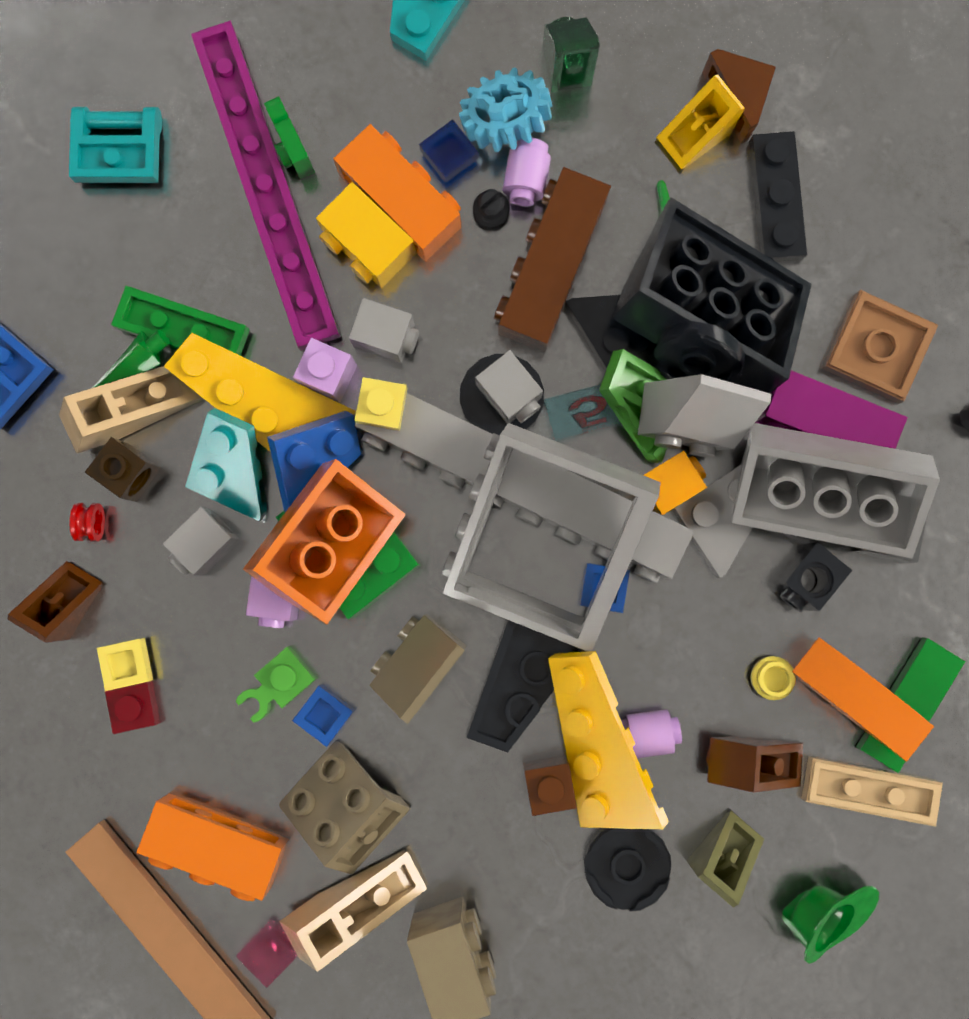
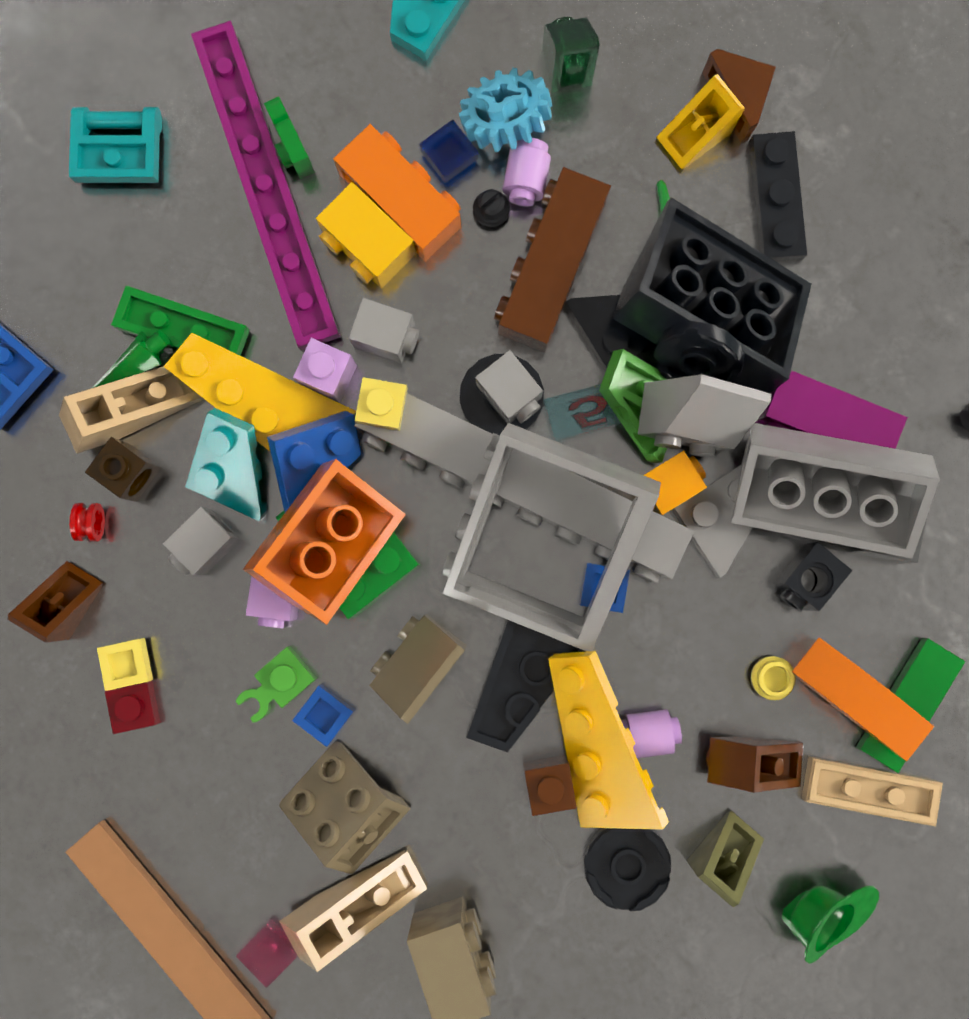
(212, 847): orange brick -> none
(880, 346): medium nougat tile -> none

